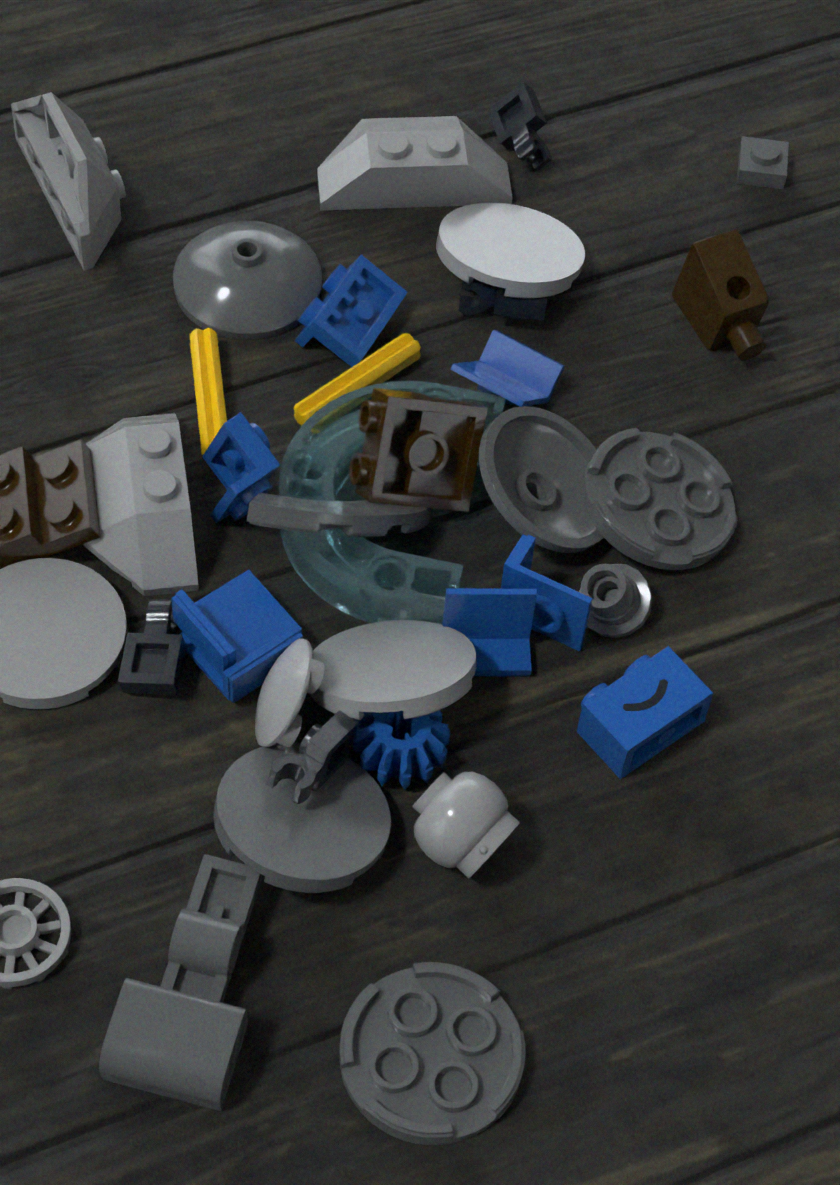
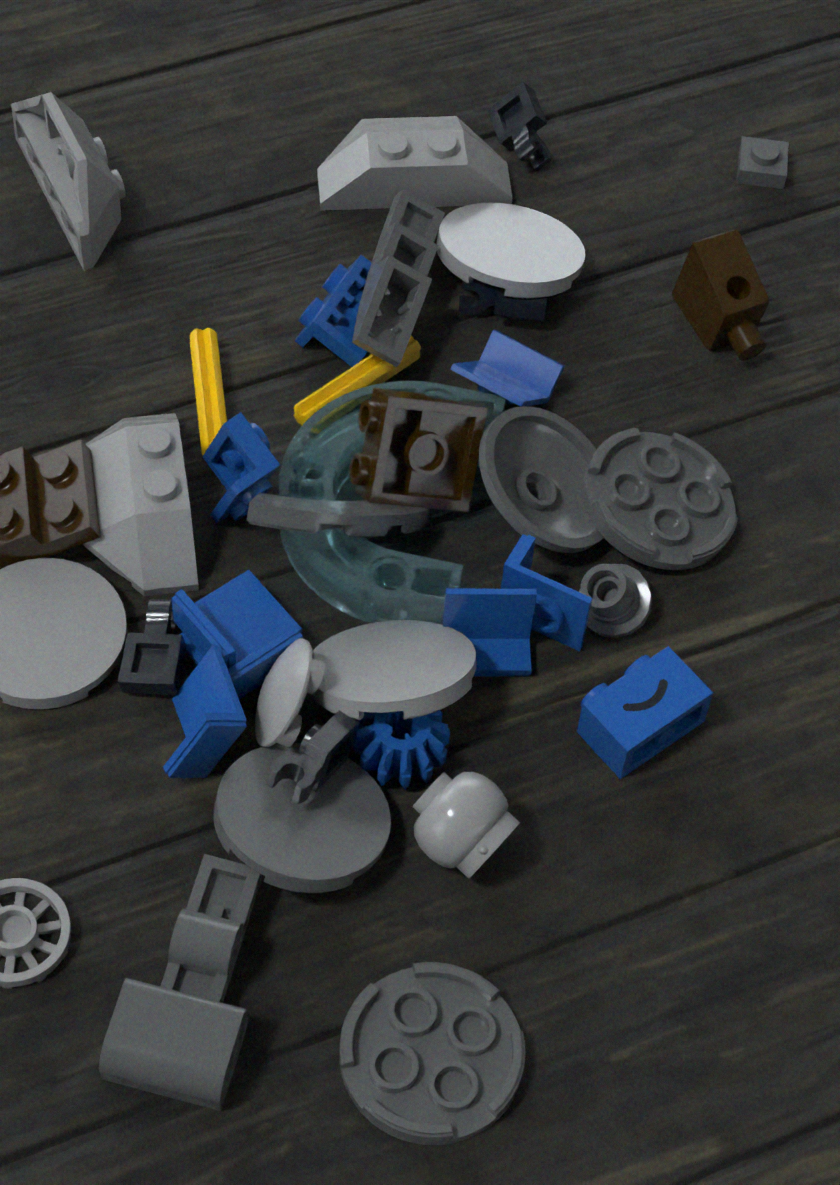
(208, 716): none -> blue piece
(246, 279): dark grey dish -> none
(398, 278): none -> dark grey slope

